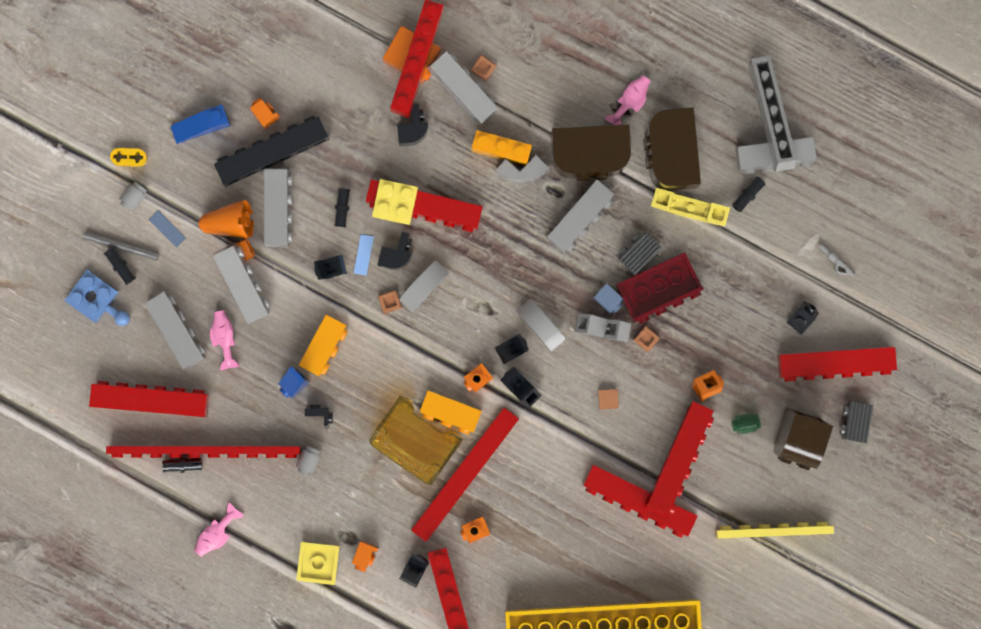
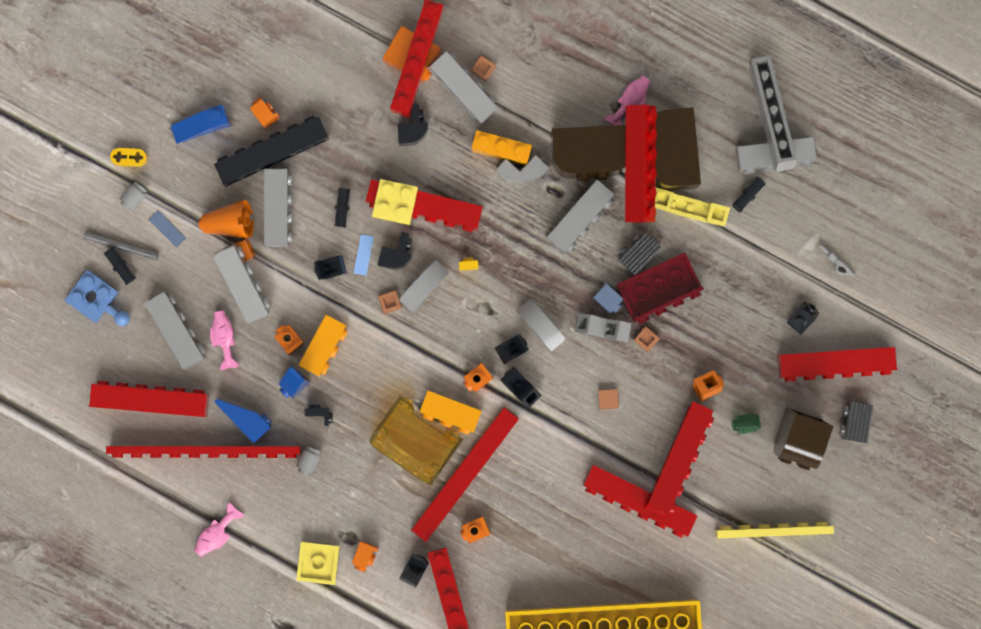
(182, 465): black pin -> none
(248, 421): none -> blue slope
(295, 342): none -> orange brick
(468, 264): none -> yellow plate
(640, 163): none -> red brick

